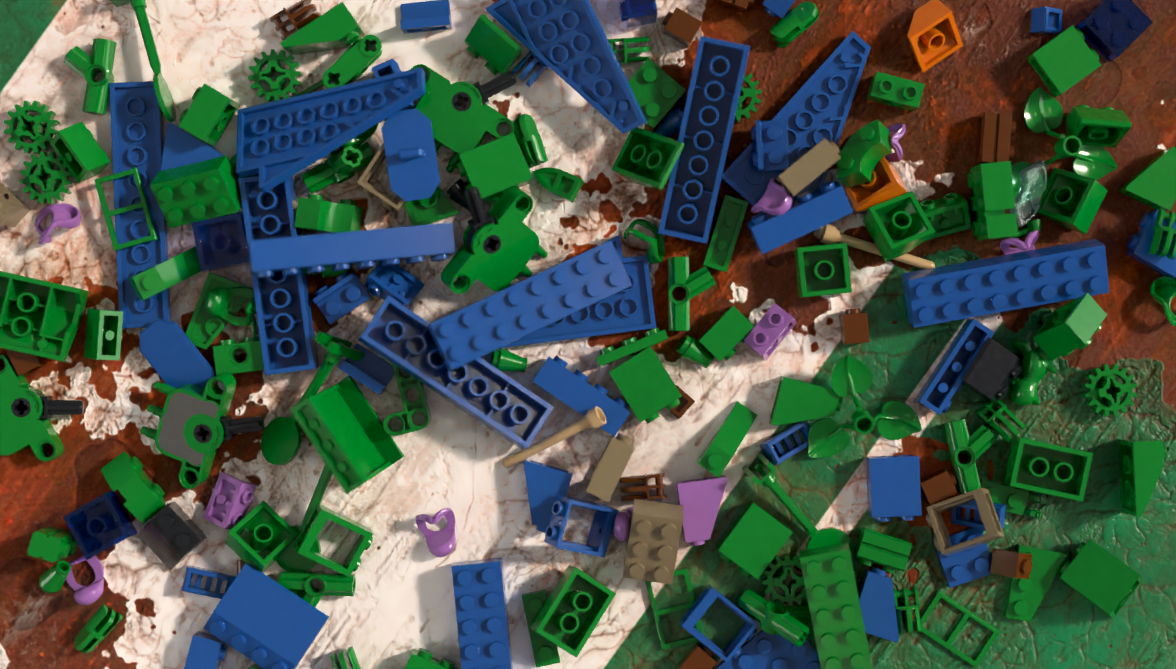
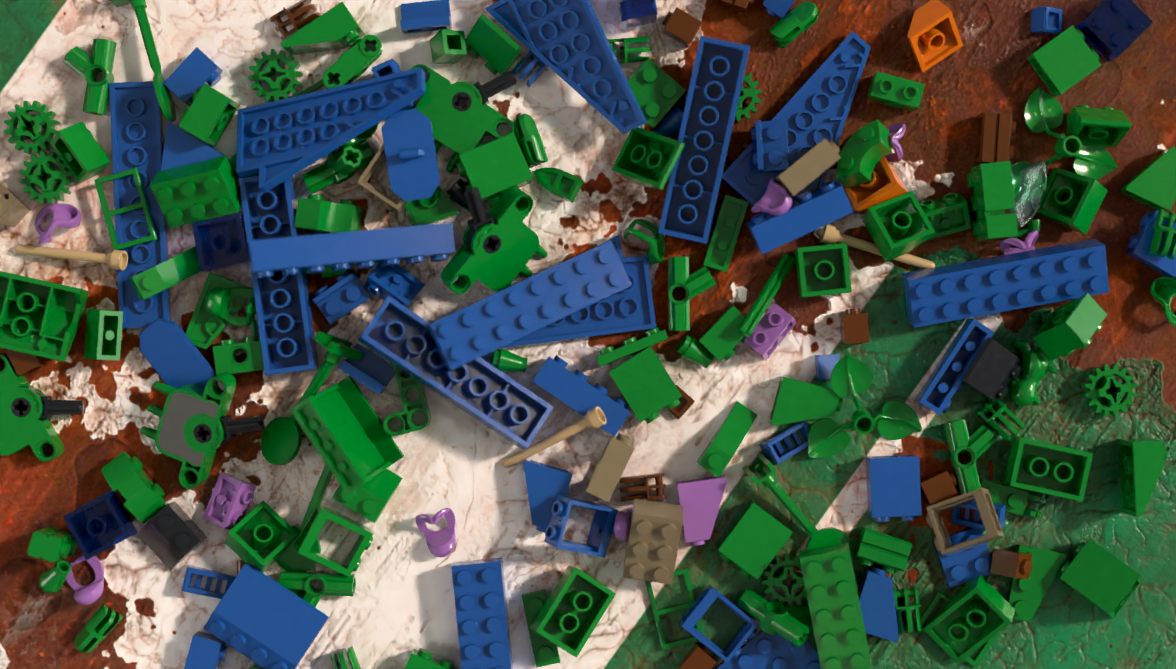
(116, 260): none -> tan piece
(193, 74): none -> blue brick
(372, 496): none -> green slope
(448, 46): none -> green brick
(766, 295): none -> green axle
(824, 365): none -> blue slope
(970, 619): none -> green slope

